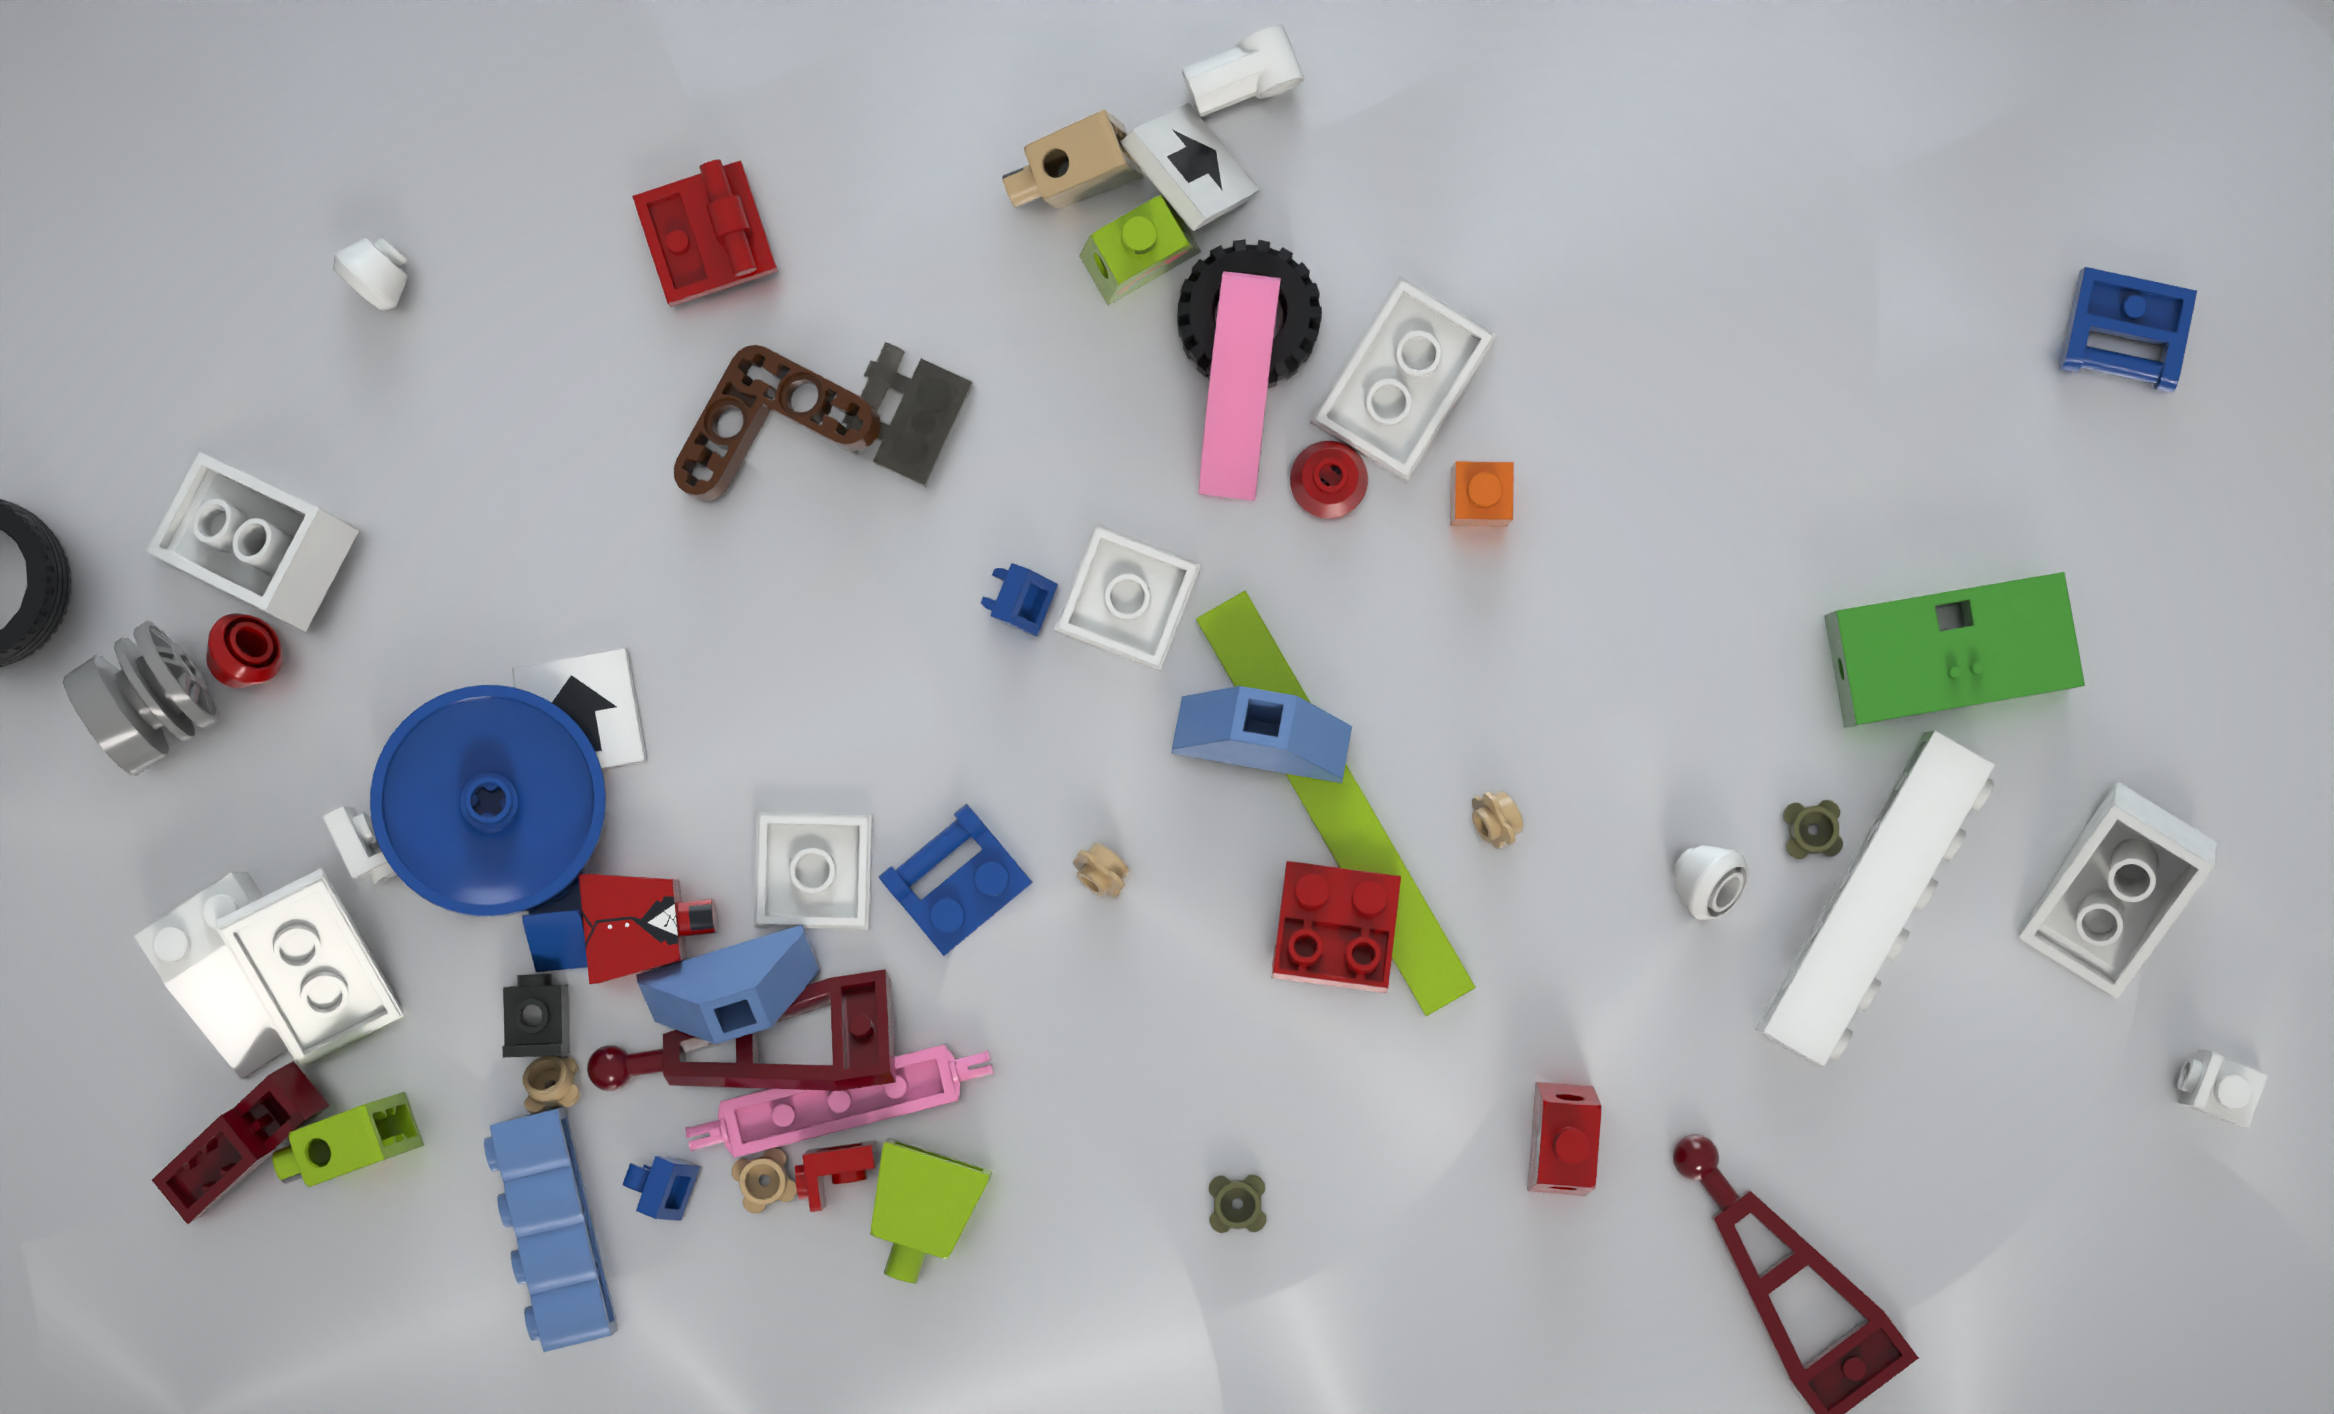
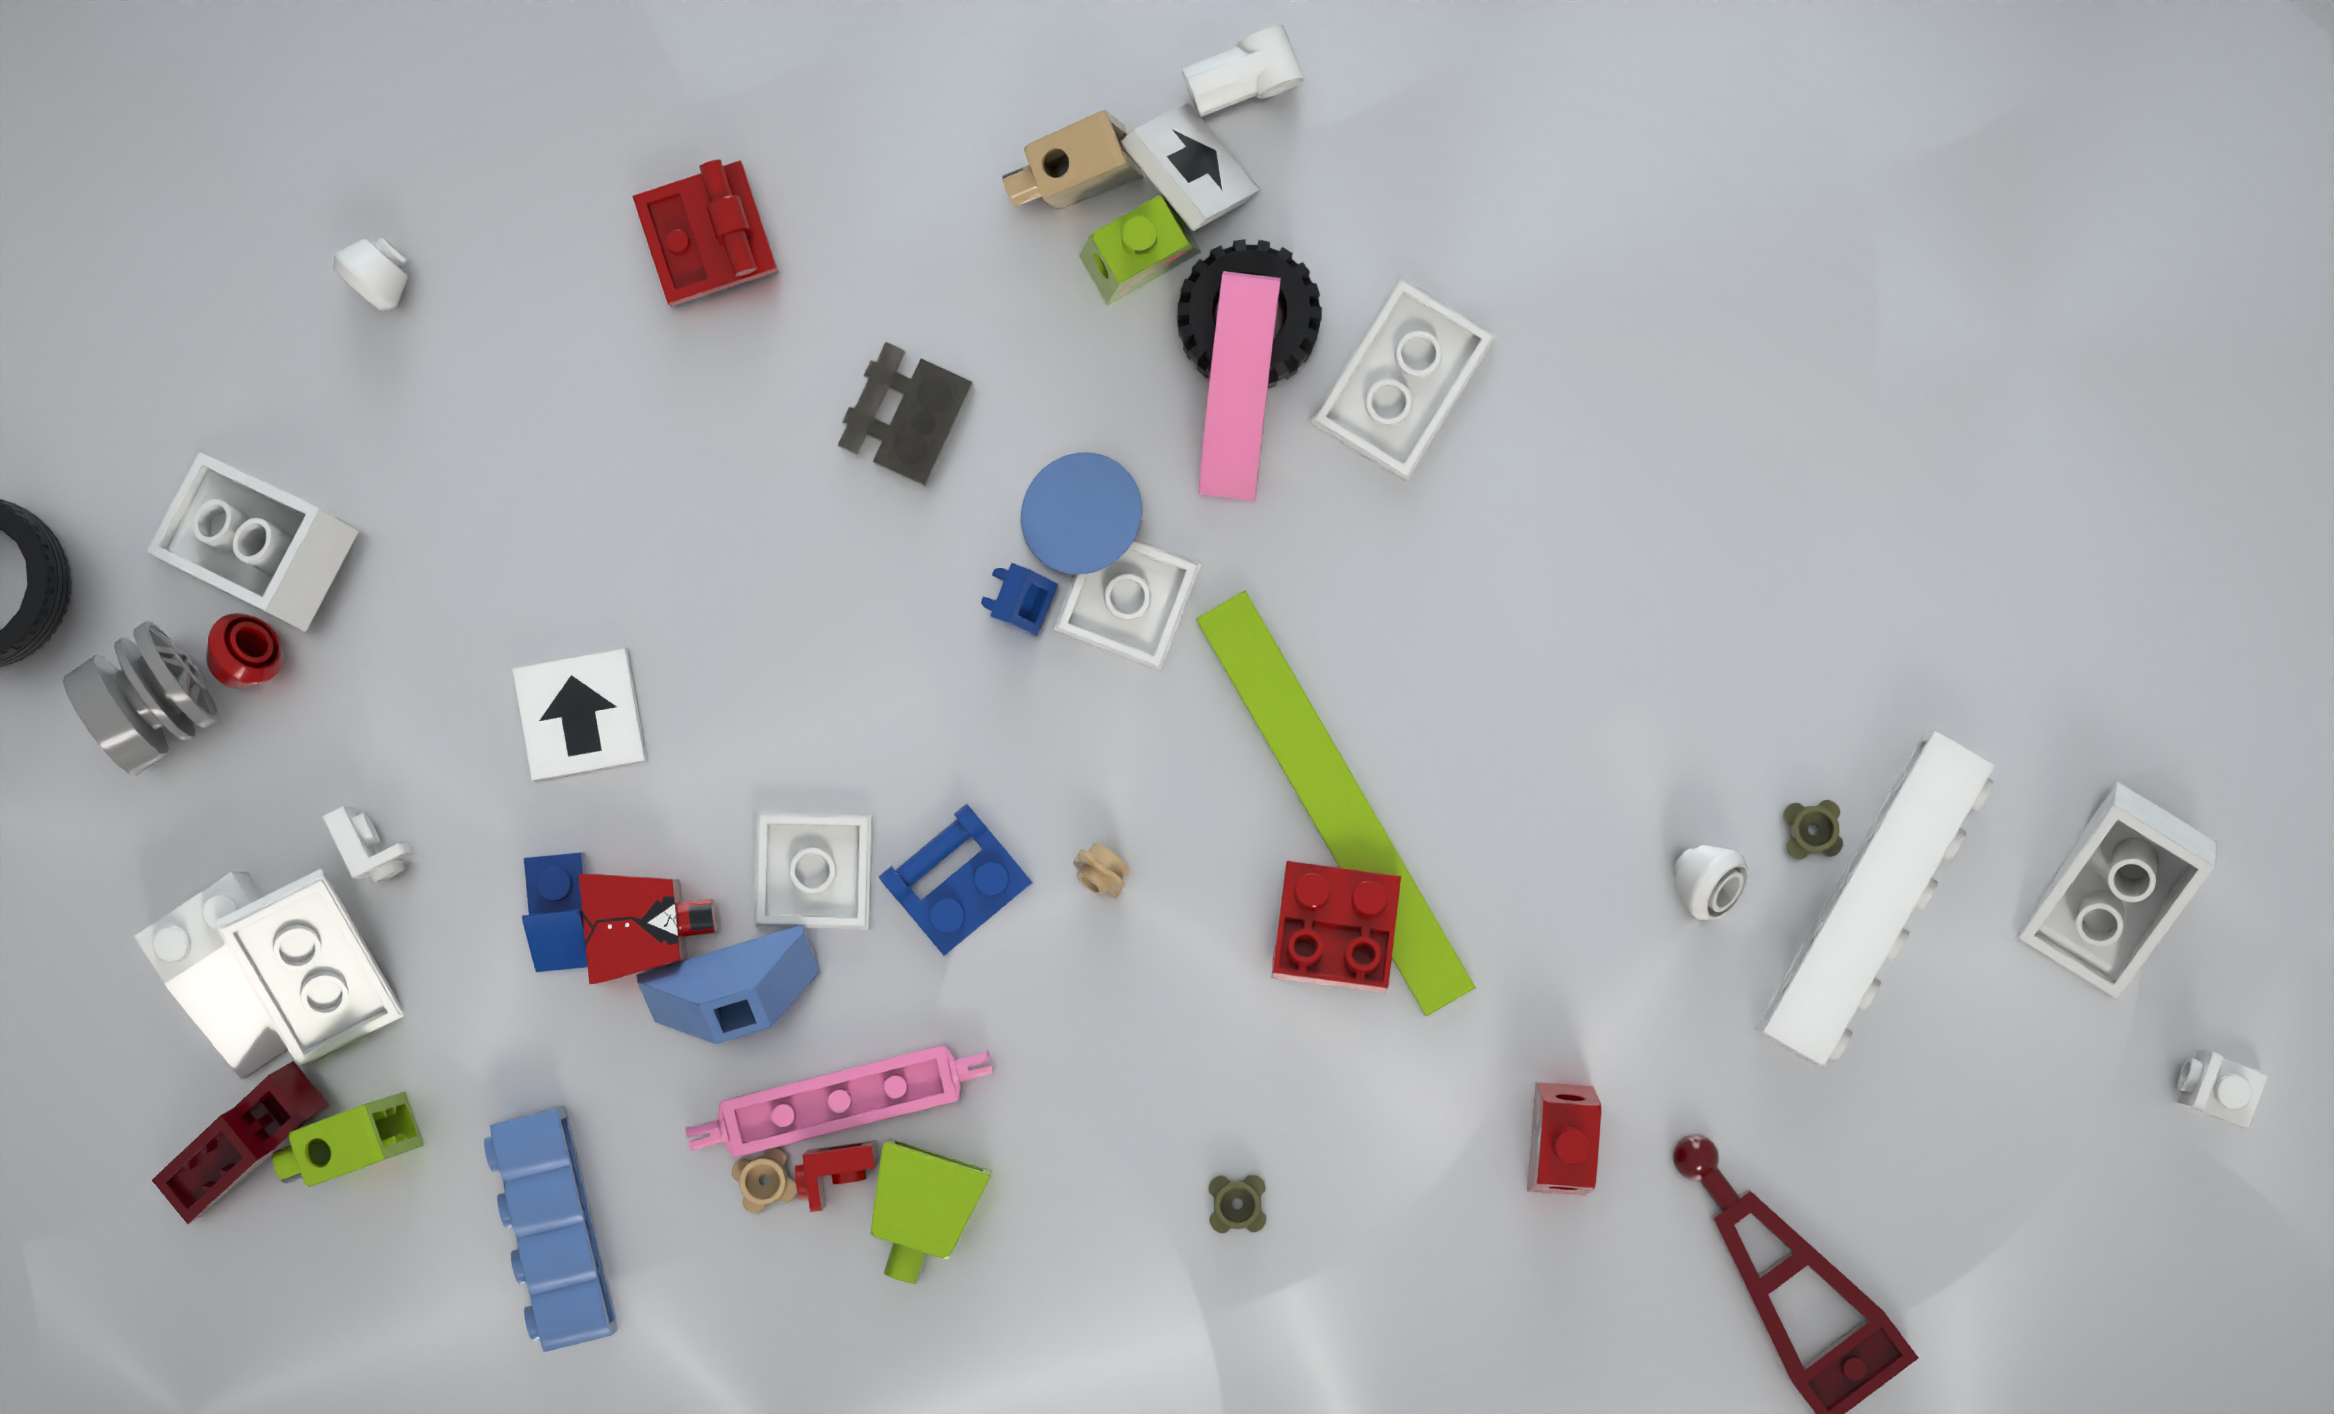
(488, 801): blue dish -> none
(545, 1073): tan plate -> none
(552, 1033): pearl dark grey brick -> none
(663, 1186): blue tile -> none
(756, 401): reddish brown beam -> none
(859, 1047): dark red plate -> none
(1081, 513): none -> medium blue sticker
(1262, 732): medium blue slope -> none
(1344, 489): red cone -> none
(1481, 493): orange brick -> none
(1496, 818): tan plate -> none
(1954, 649): bright green brick -> none
(2134, 311): blue plate -> none

